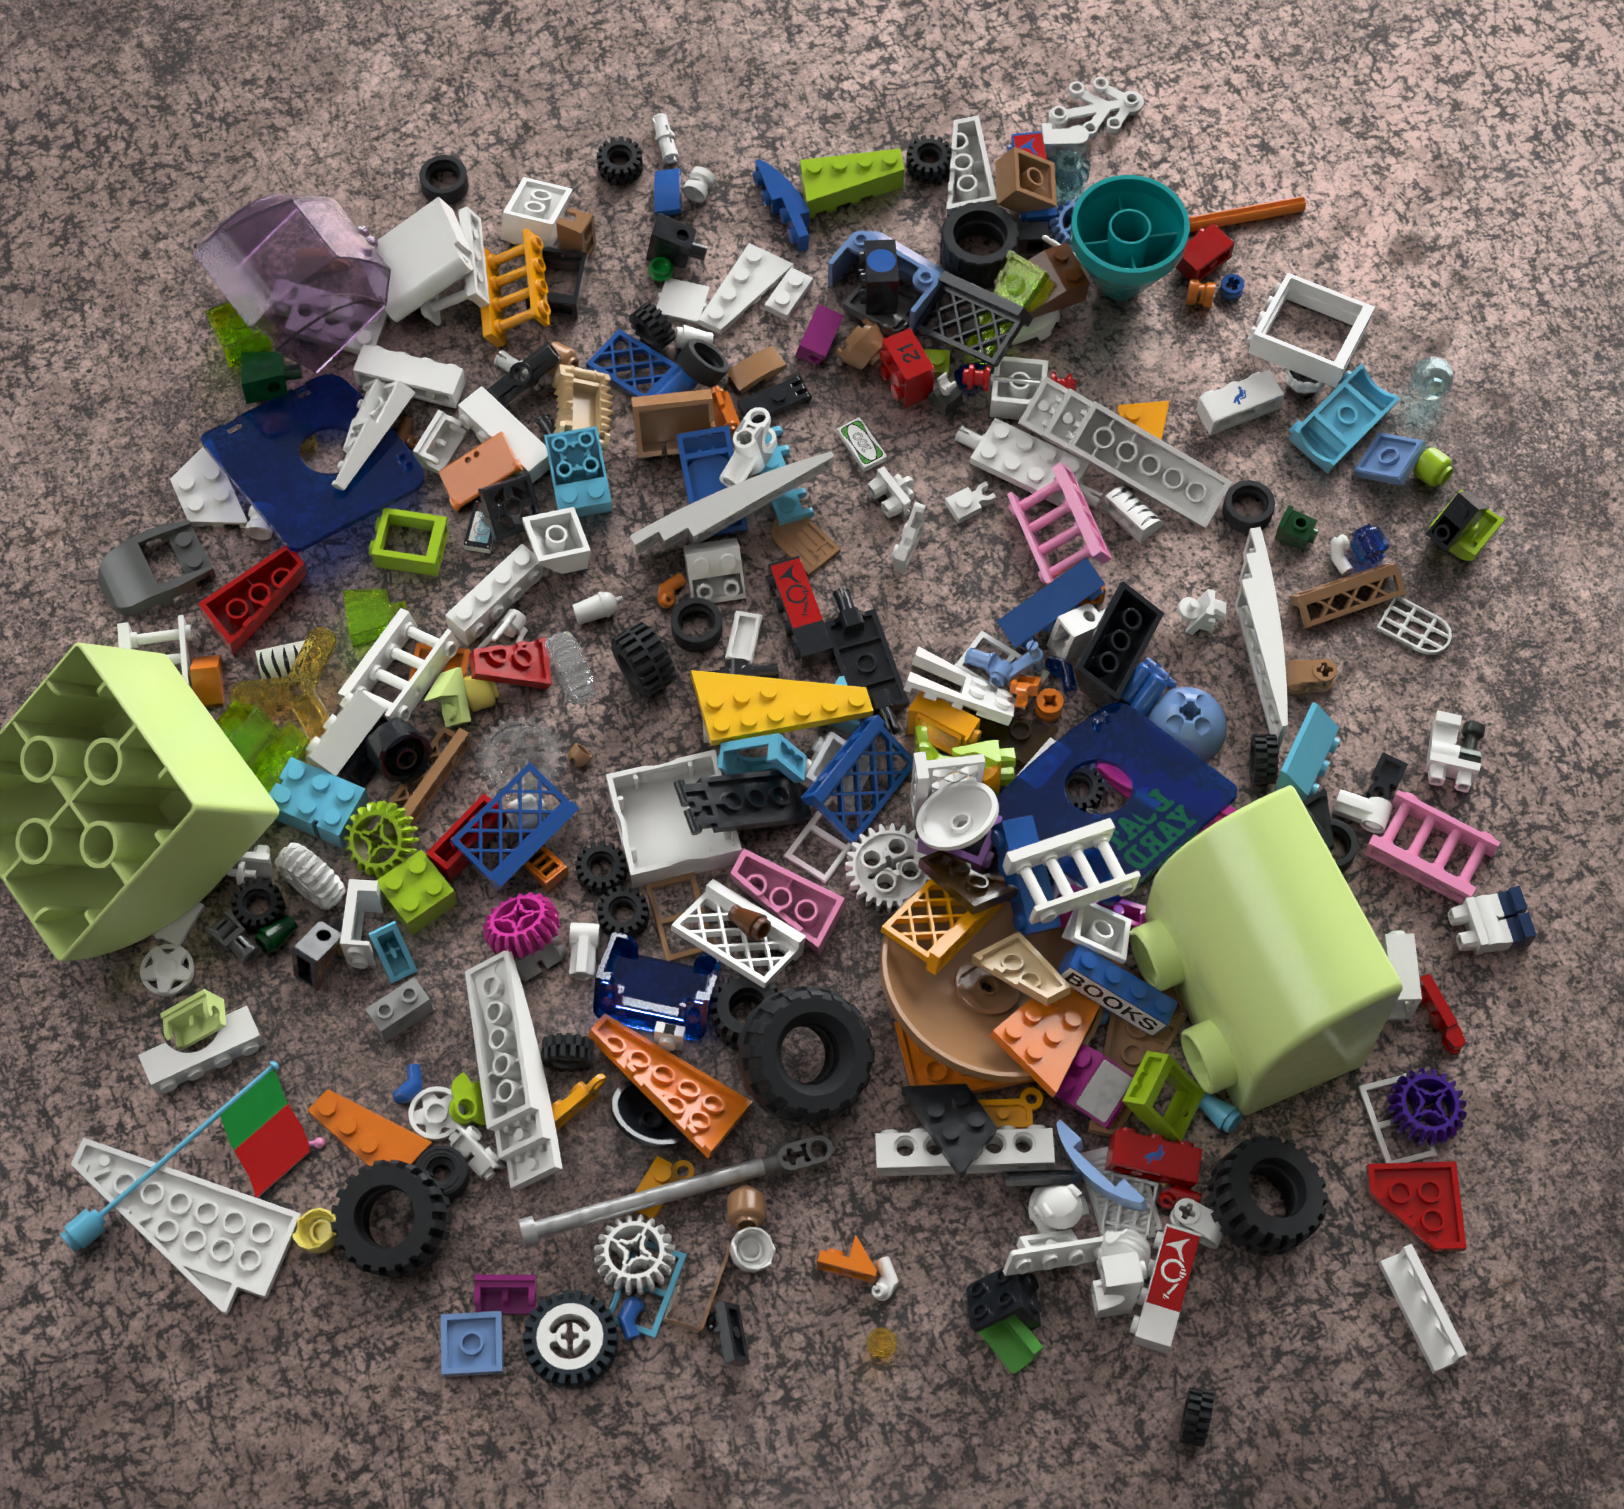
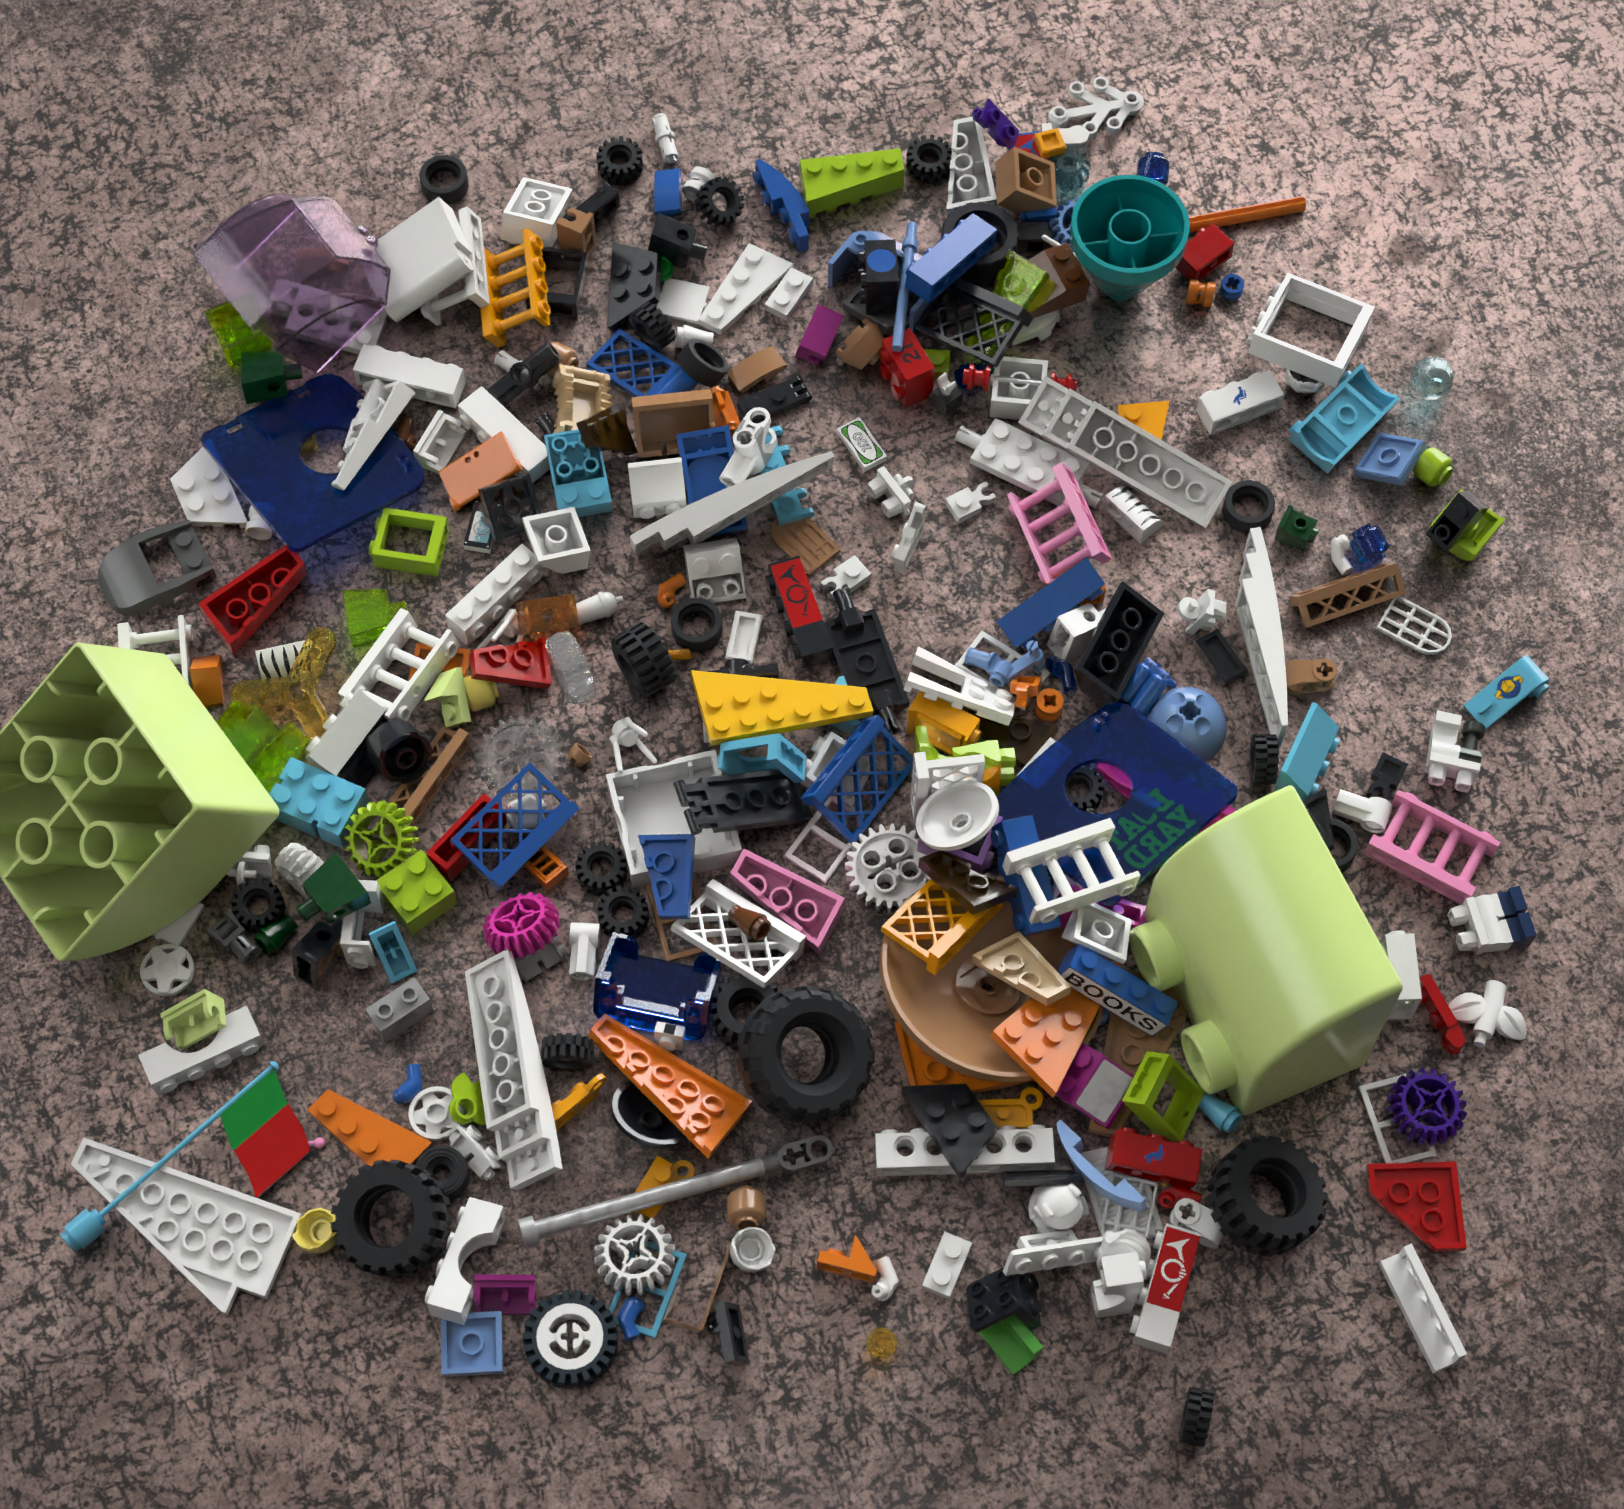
(333, 892): none -> dark green torso
(477, 1227): none -> white arch
(531, 612): none -> clear orange brick
(600, 204): none -> black hinge
(607, 431): none -> dark brown wing
(626, 734): none -> white plant
(633, 282): none -> black wing
(656, 487): none -> white slope
(670, 871): none -> blue wing
(680, 654): none -> light orange piece
(731, 196): none -> black tyre
(848, 574): none -> white plate
(909, 247): none -> medium blue bar
(946, 1265): none -> white plate
(950, 258): none -> brick
(998, 125): none -> dark purple hinge
(1050, 143): none -> light orange tile
(1154, 166): none -> clear blue head
(1220, 658): none -> black tile
(1489, 1014): none -> white plant
(1508, 690): none -> medium azure door

